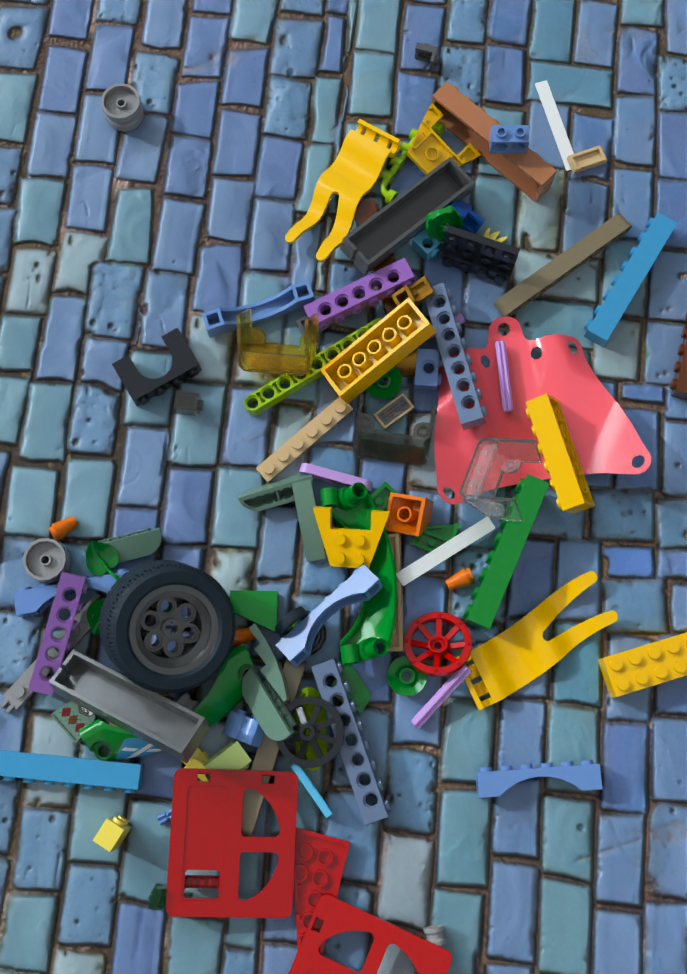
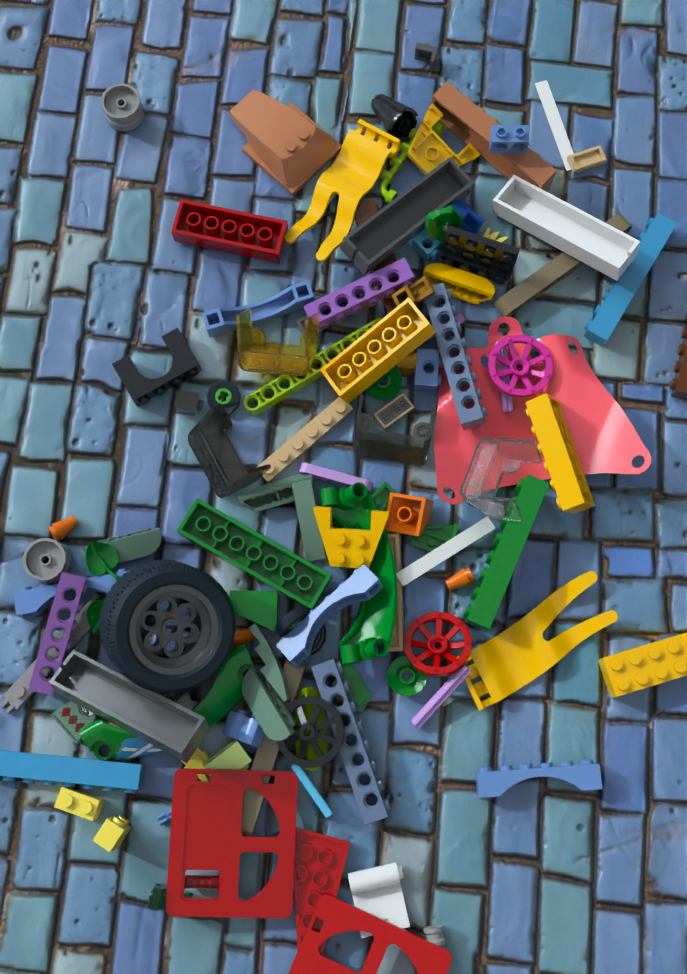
(79, 803): none -> light yellow brick
(218, 456): none -> clear smoke windscreen
(223, 387): none -> black bush
(230, 231): none -> red brick
(254, 554): none -> green brick
(283, 140): none -> nougat wedge
(380, 894): none -> white door
(394, 116): none -> black cone
(461, 283): none -> yellow brick
(522, 363): none -> dark pink wheel
(566, 227): none -> white piece

